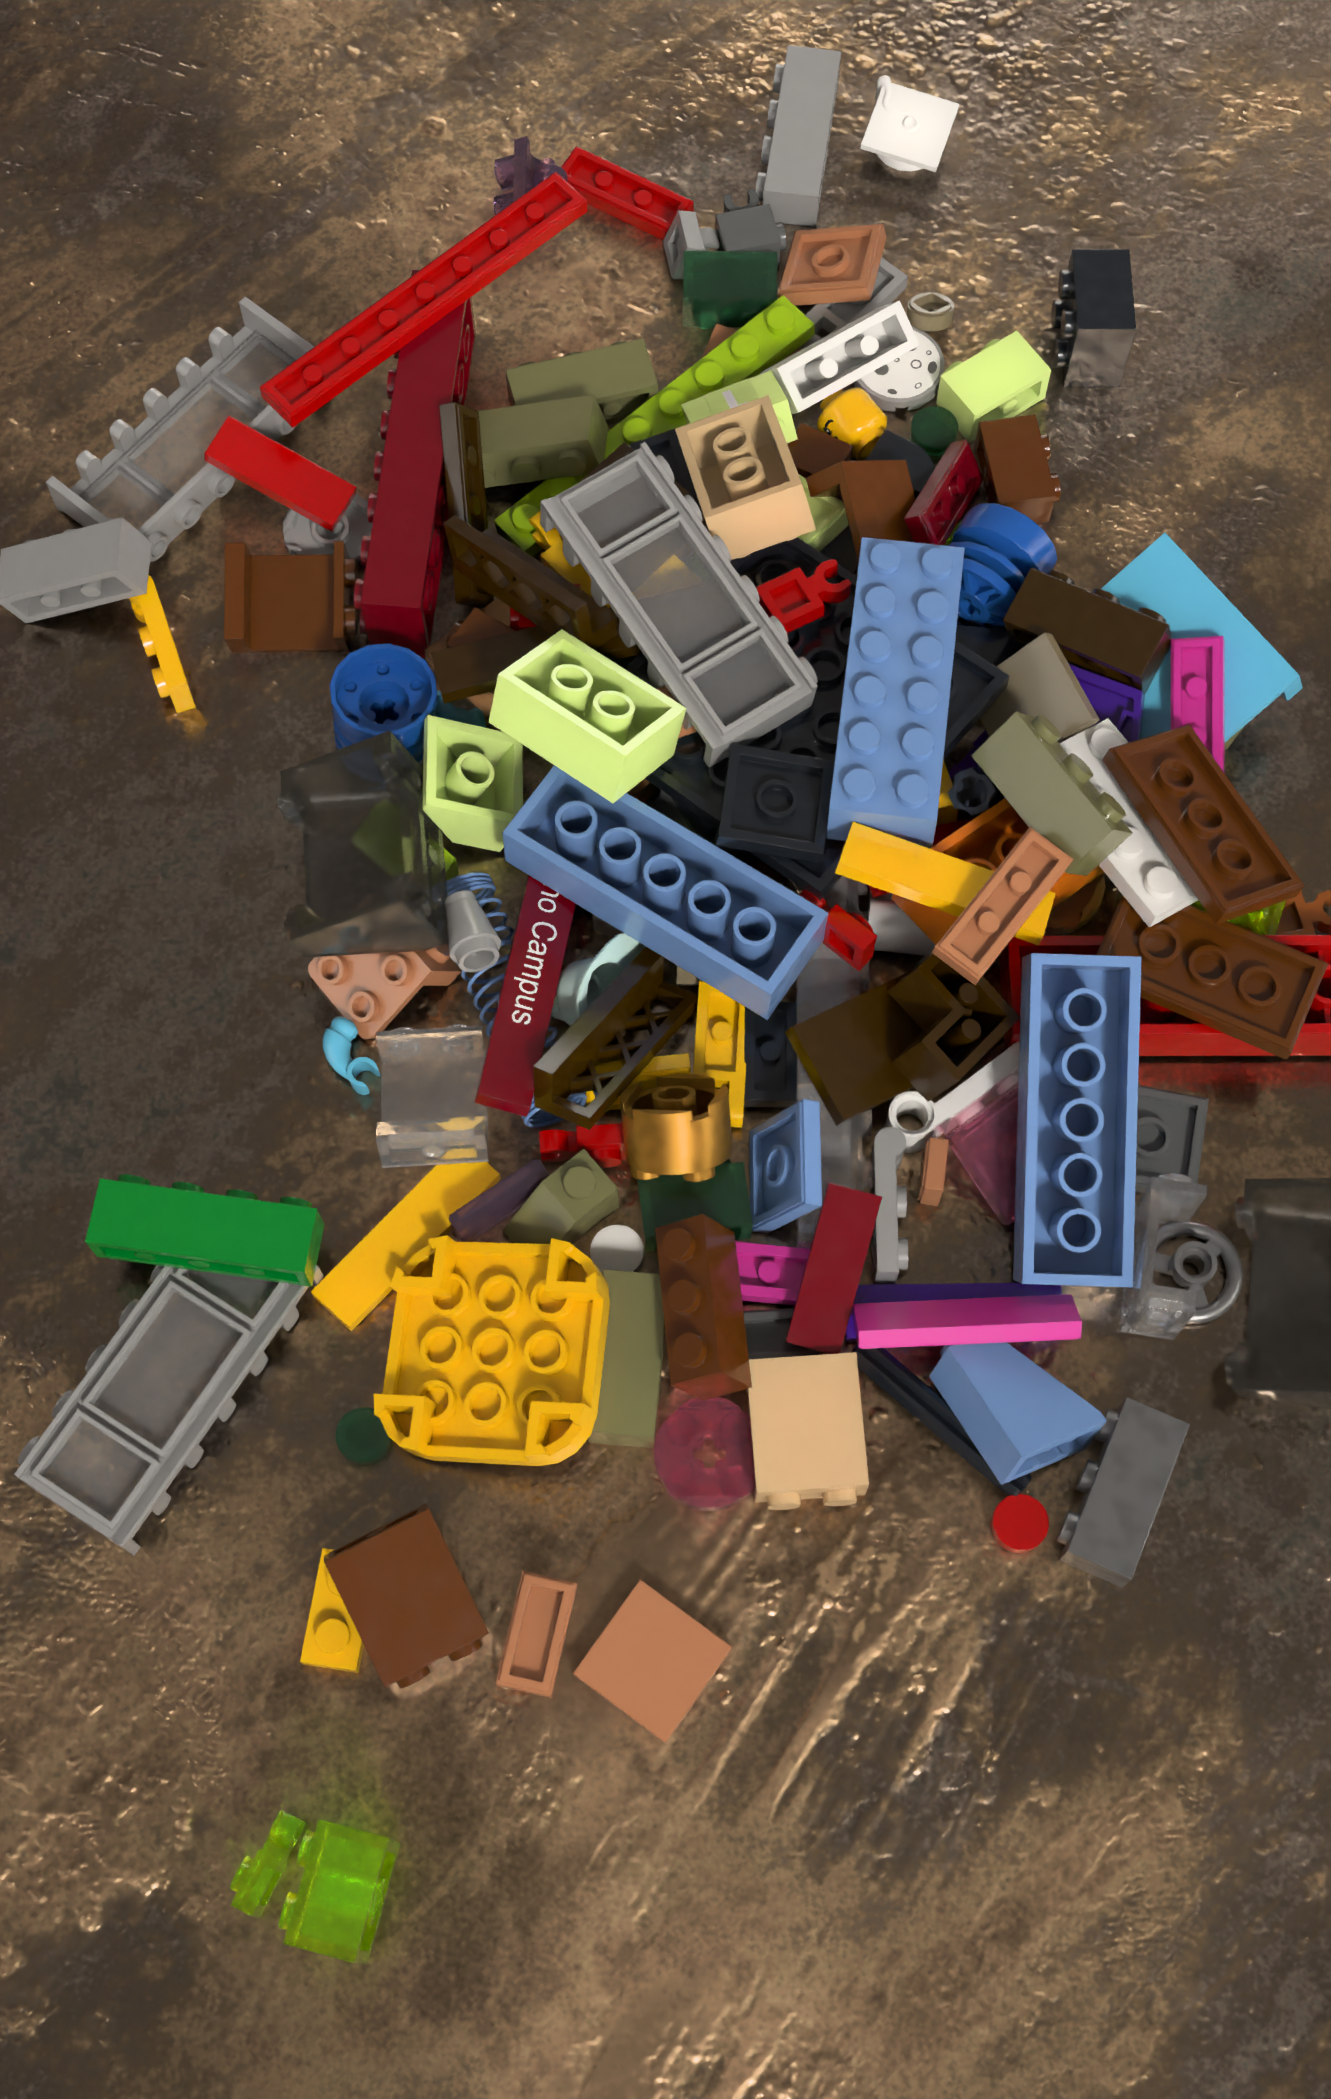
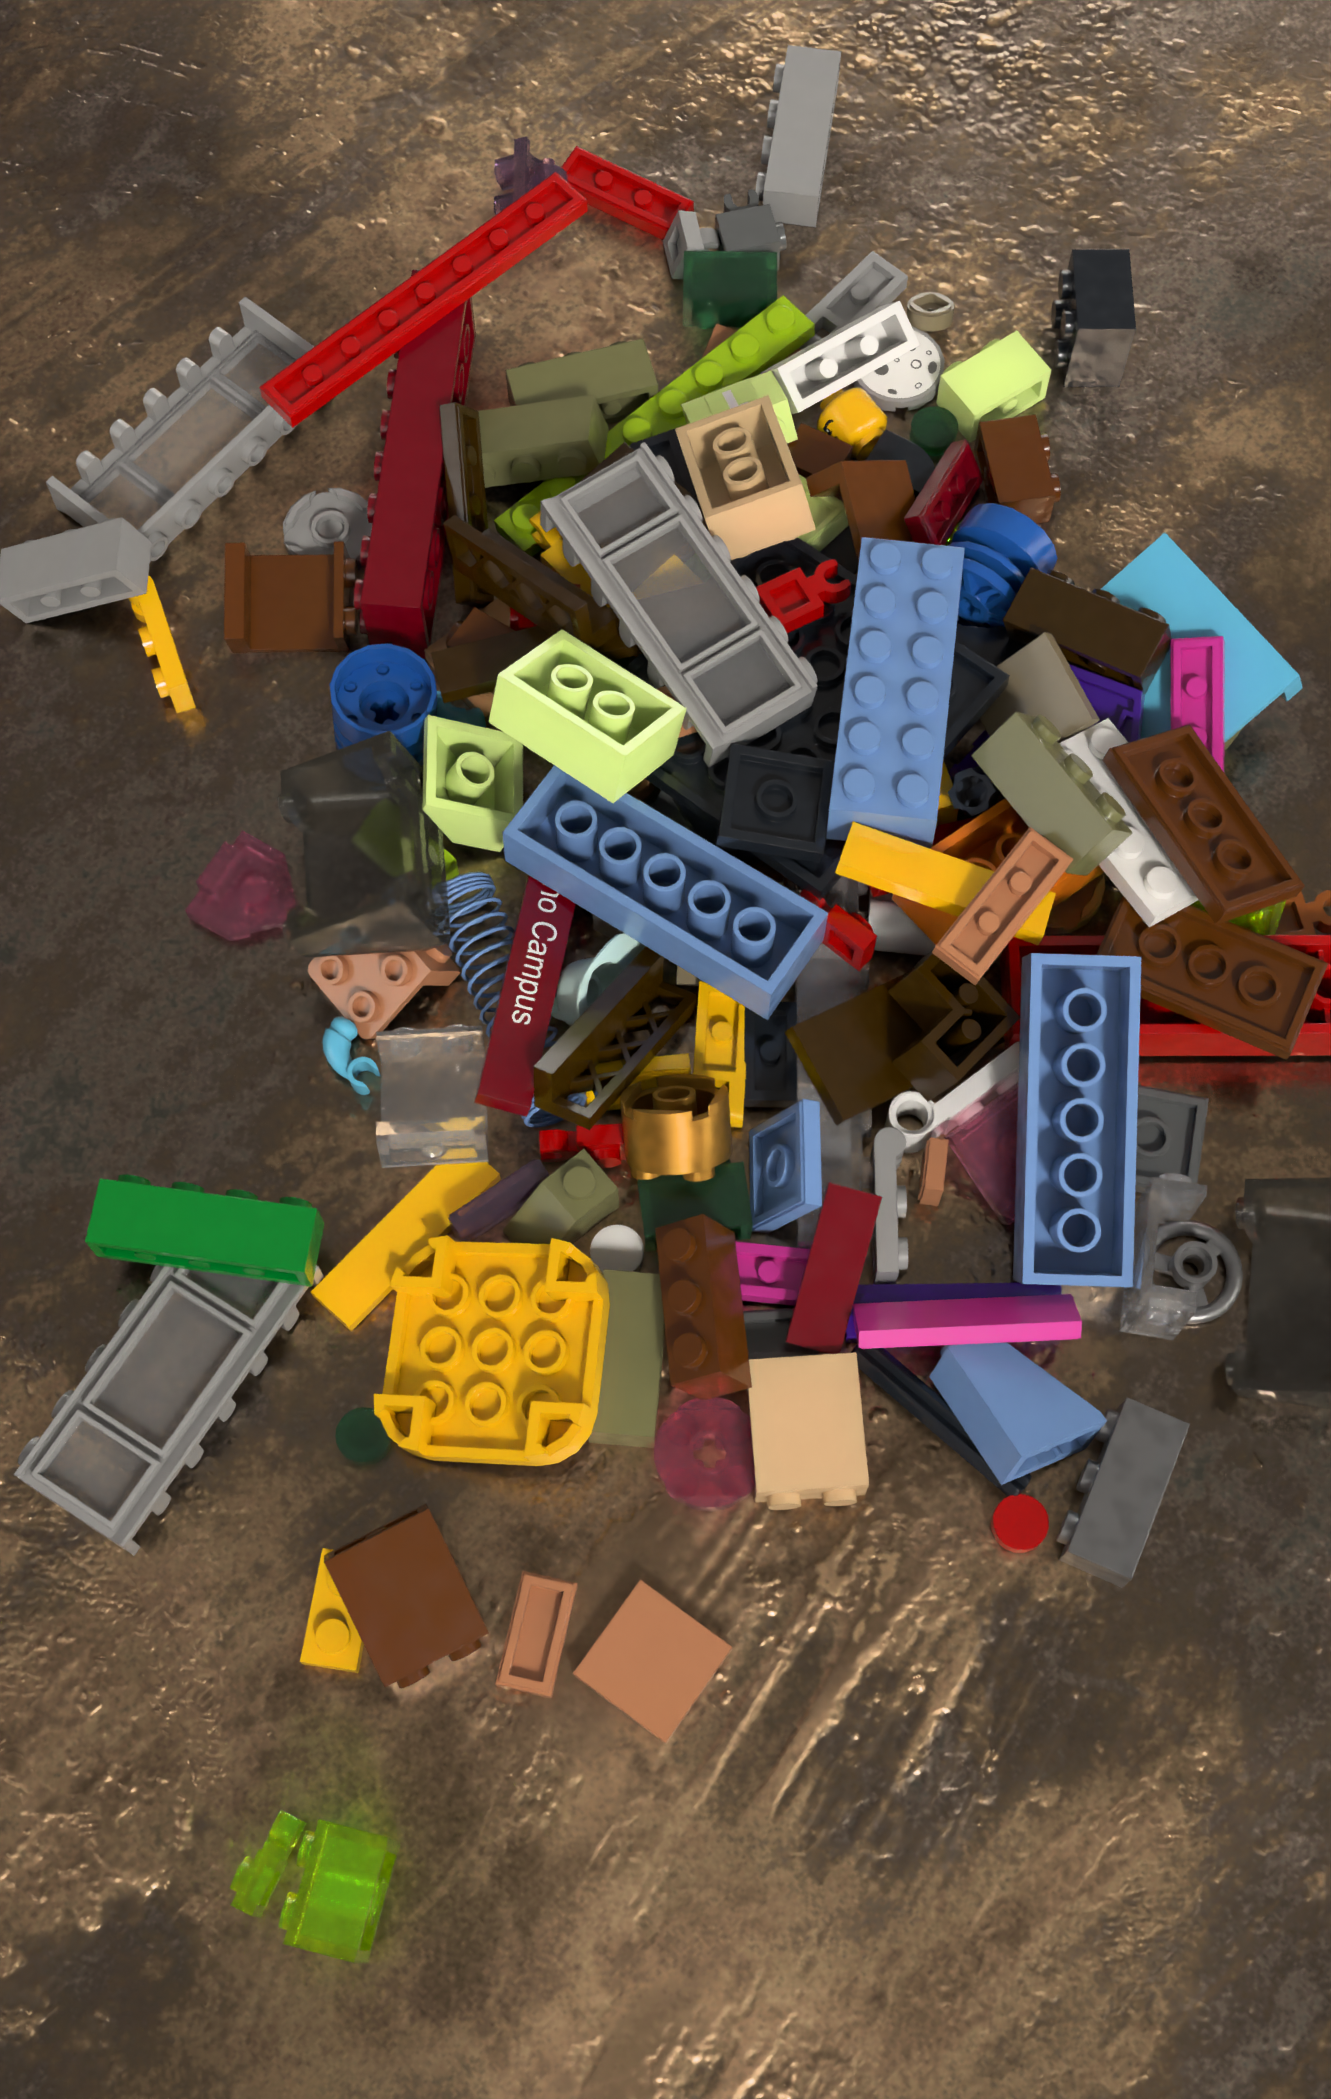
(243, 889): none -> clear pink plate
(280, 473): red tile -> none
(470, 934): light grey cone -> none
(832, 265): nougat tile -> none
(908, 127): white hat -> none

